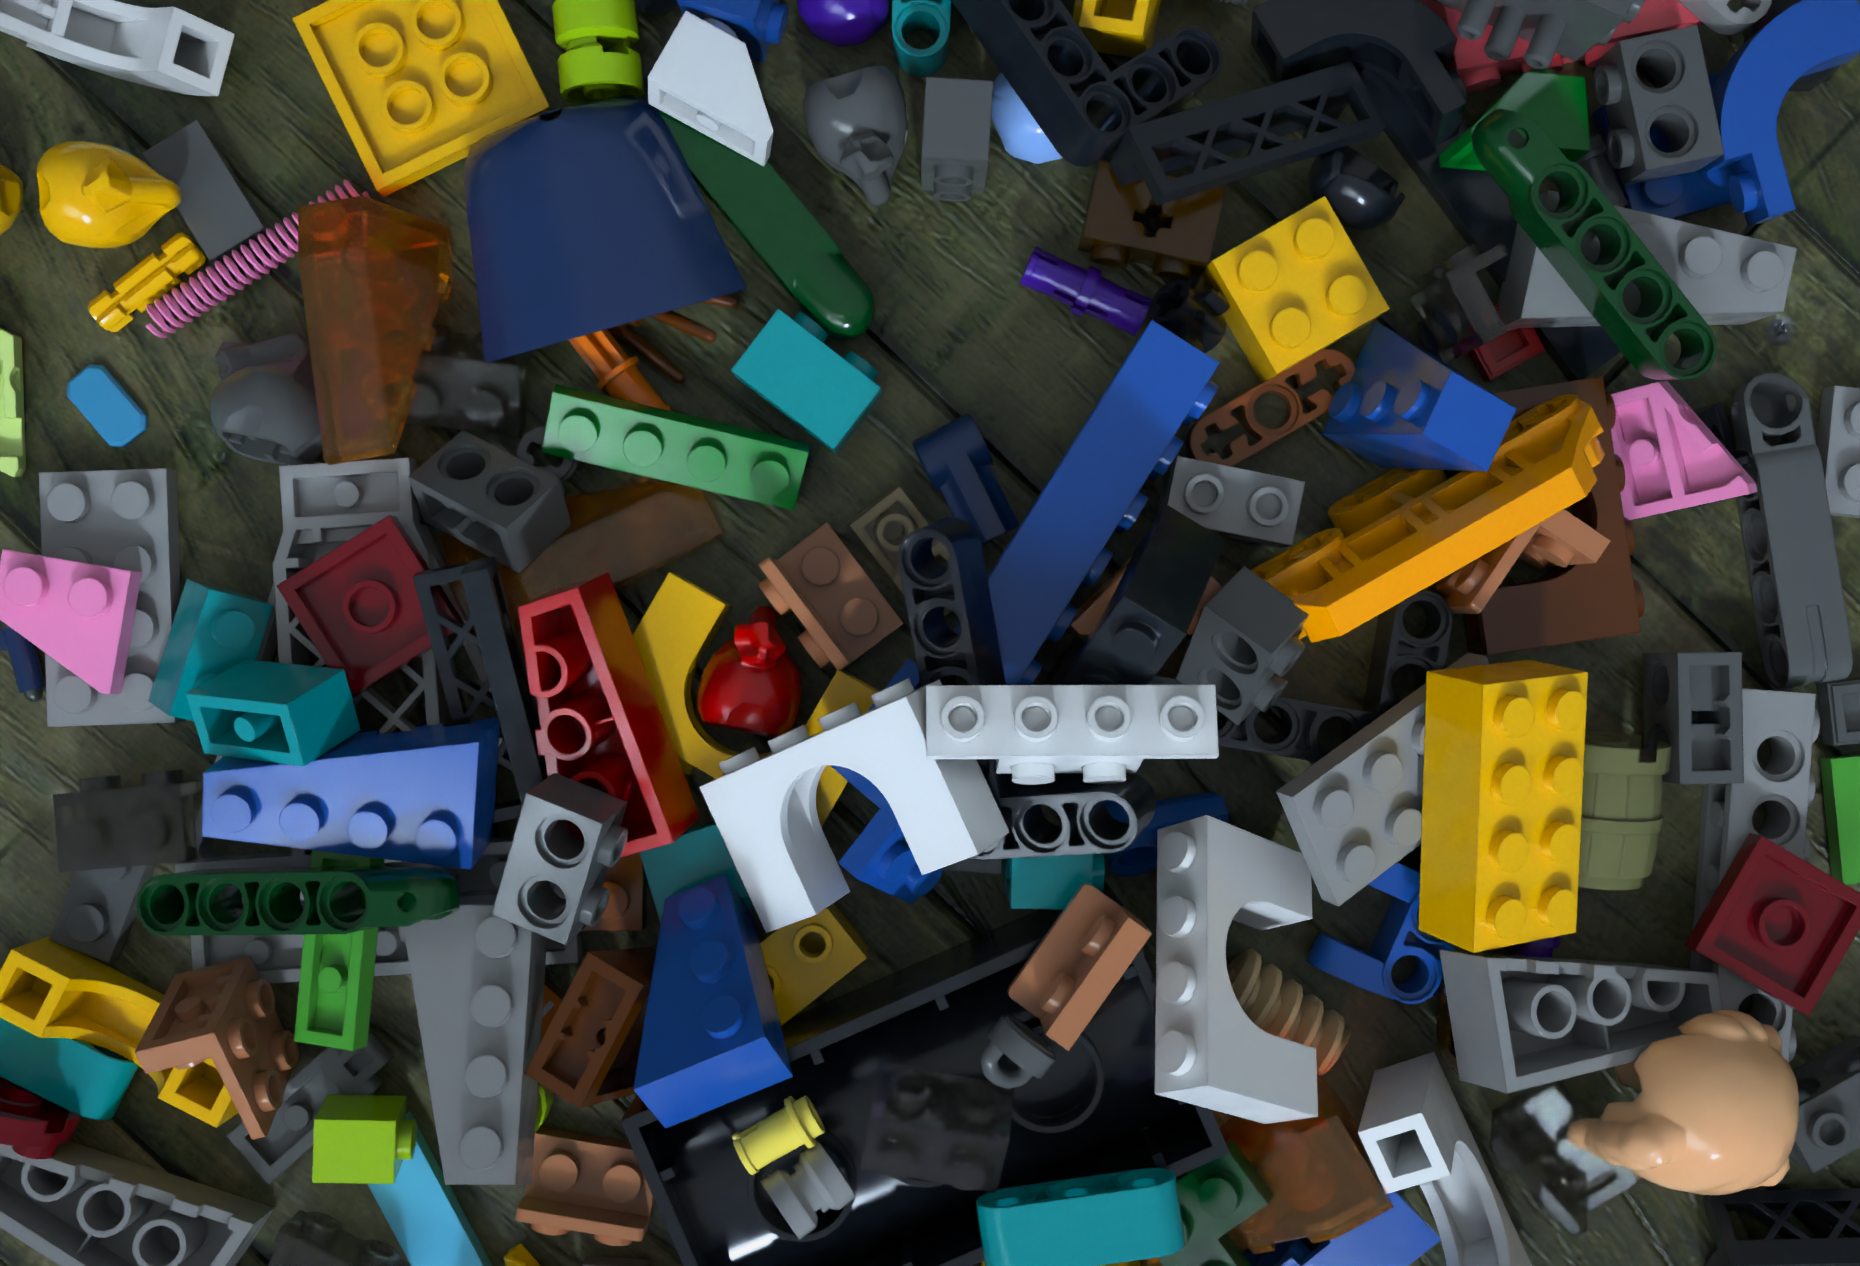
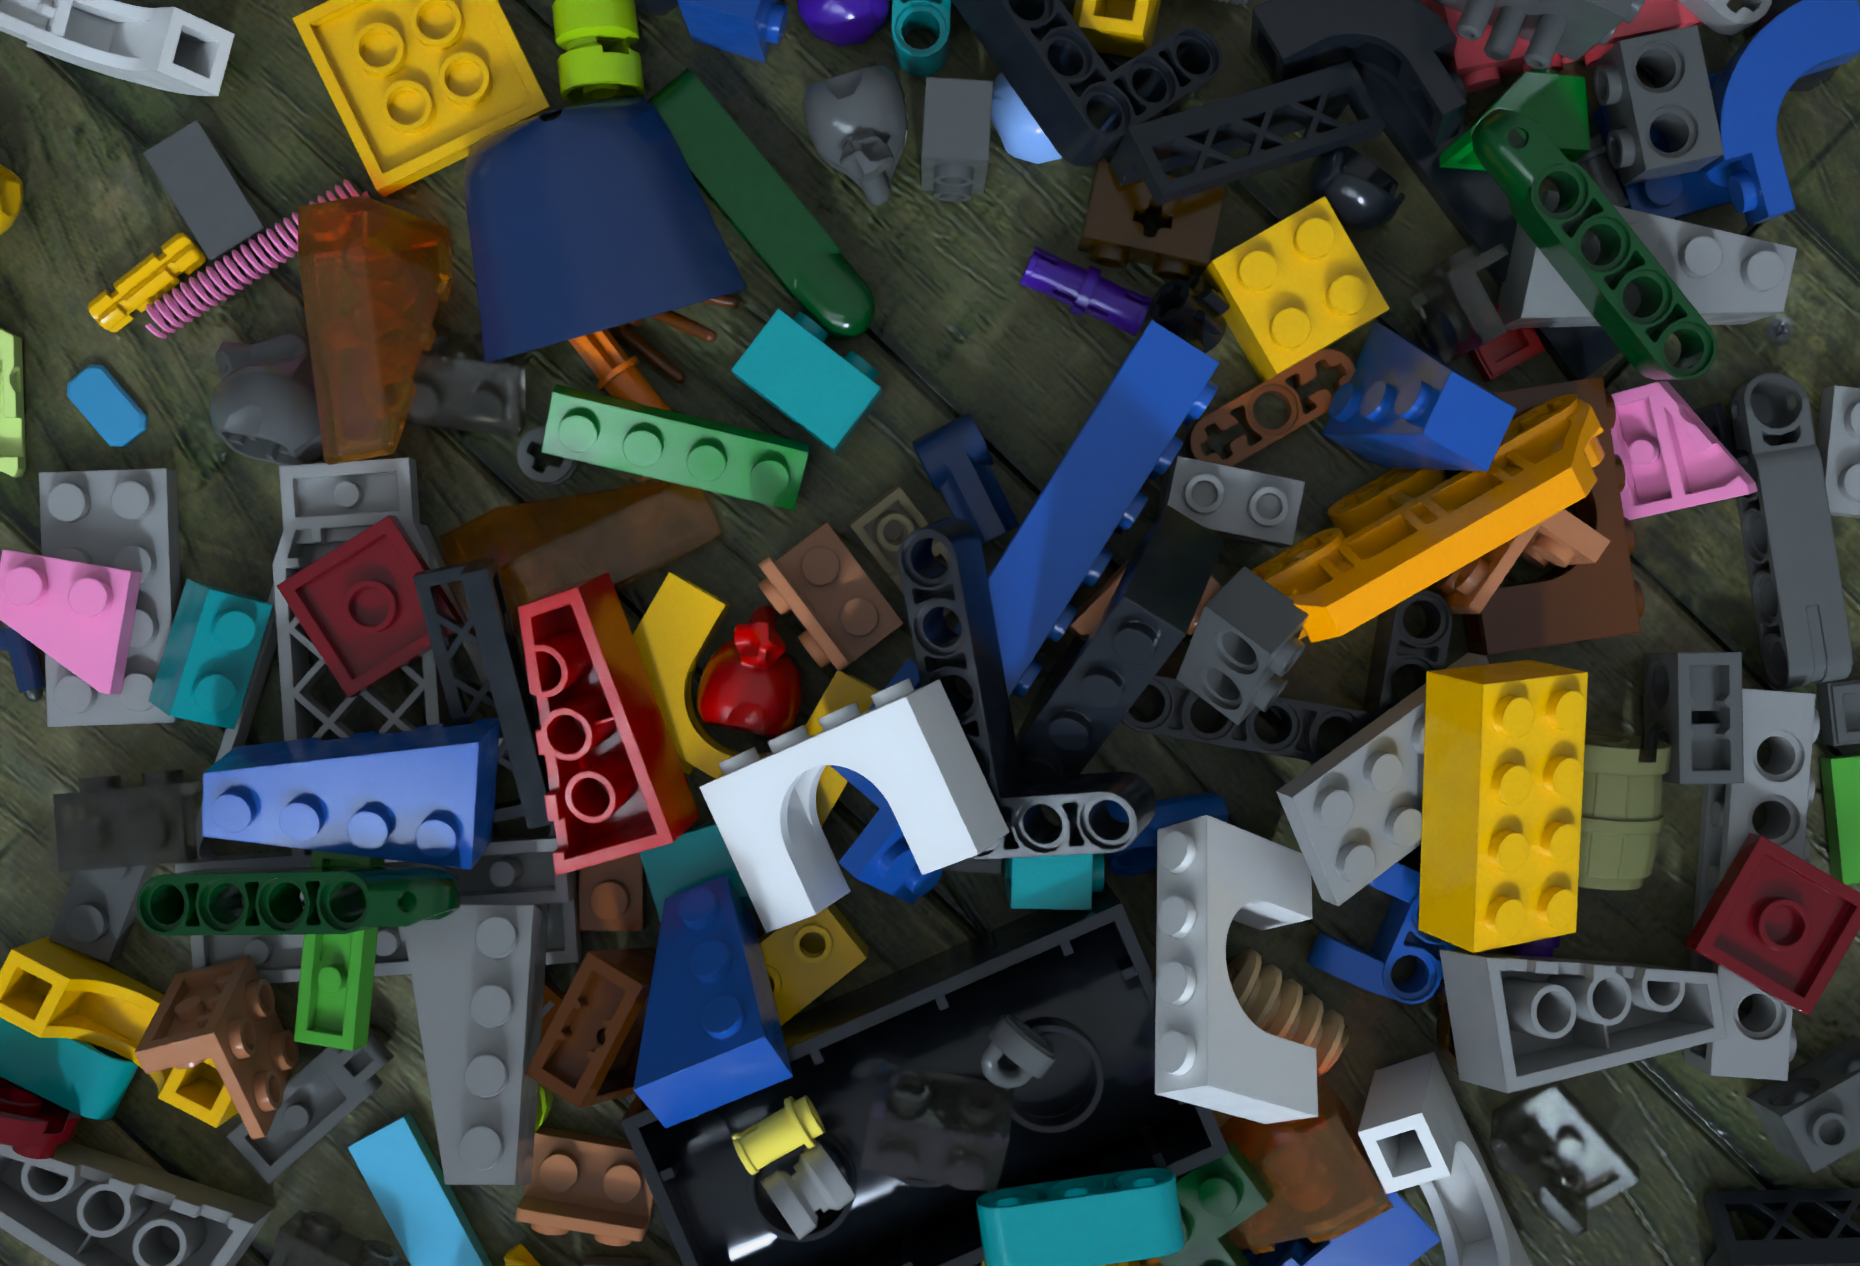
(100, 194): yellow piece -> none
(273, 712): teal brick -> none
(361, 1139): lime brick -> none
(491, 500): dark grey brick -> none
(549, 852): dark grey brick -> none
(712, 87): white slope -> none
(1071, 727): white bracket -> none
(1078, 963): nougat bracket -> none
(1710, 1109): light nougat piece -> none

